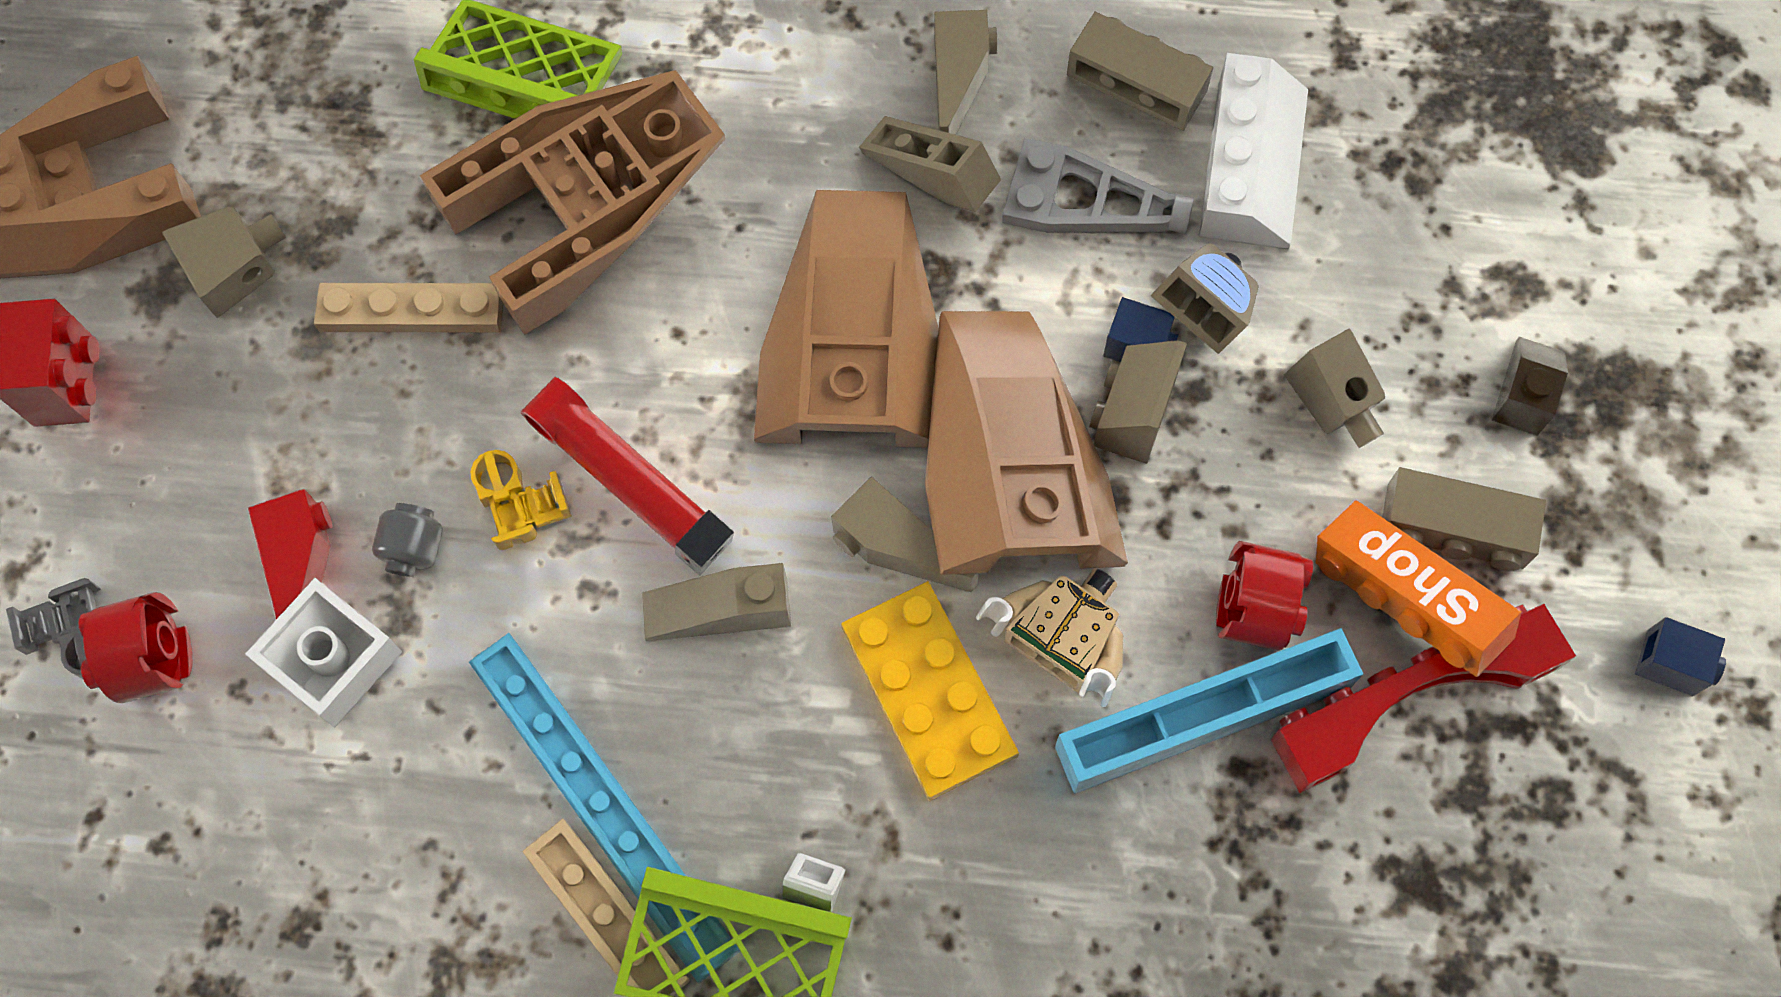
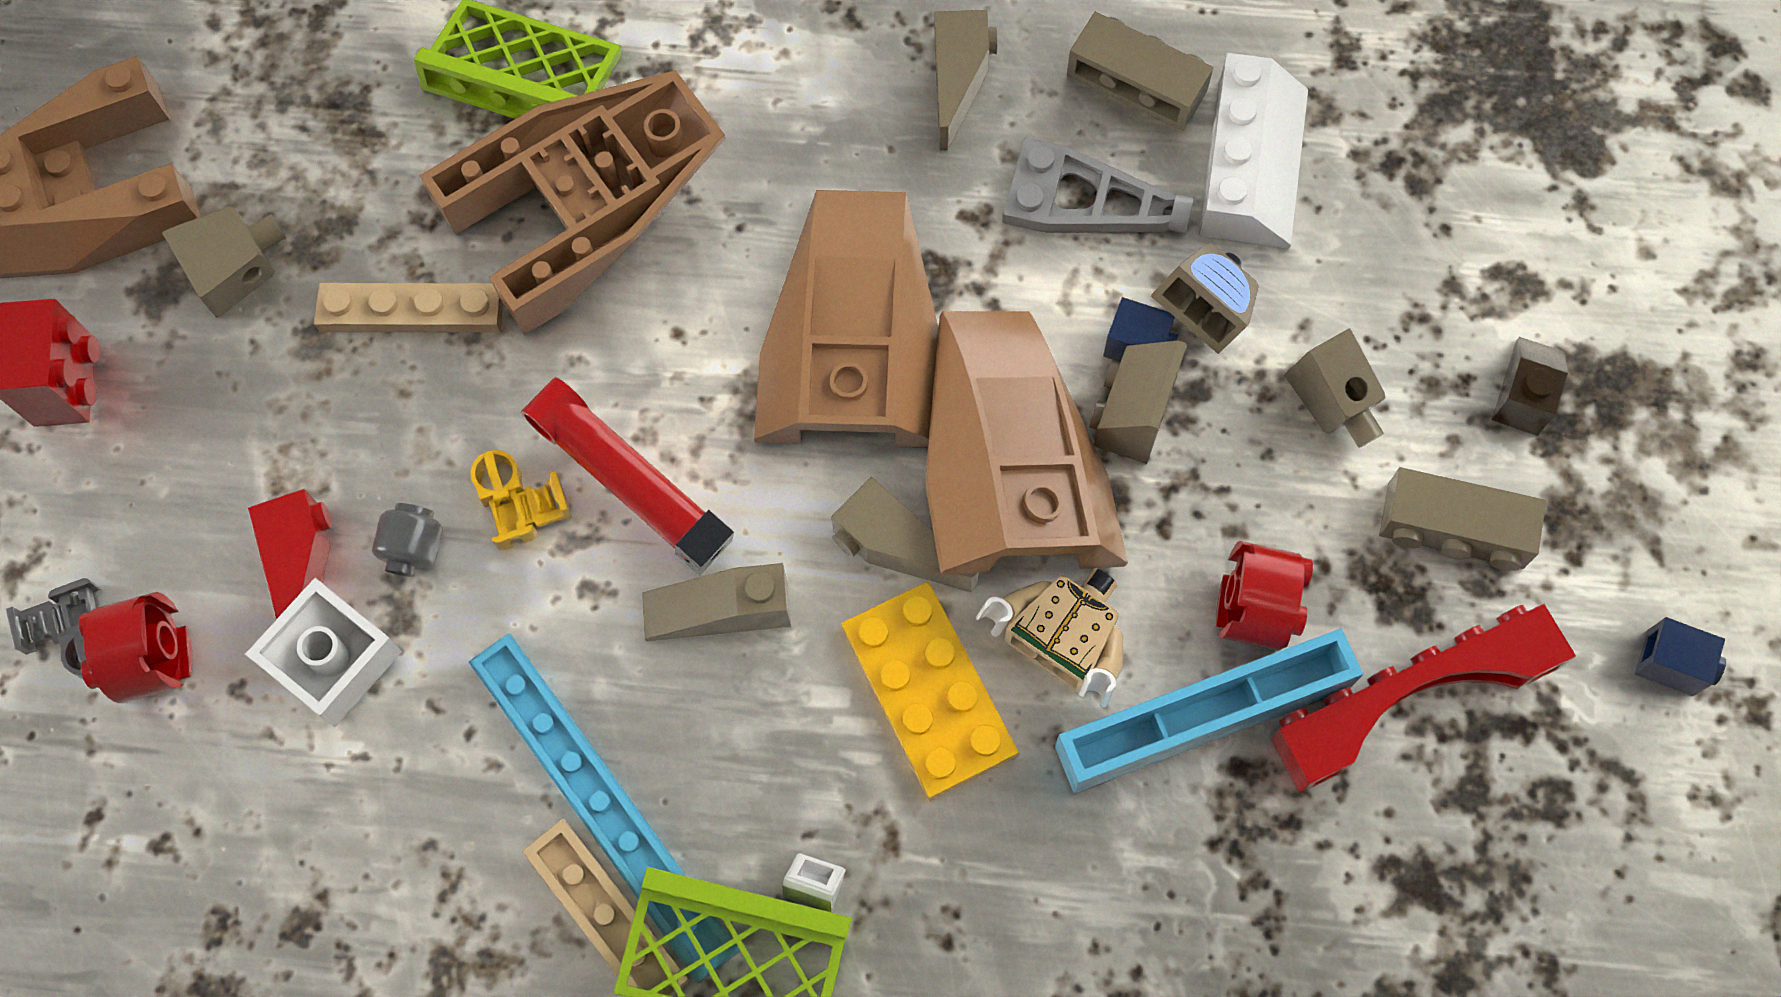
(935, 161): dark tan slope -> none
(1417, 588): orange brick -> none

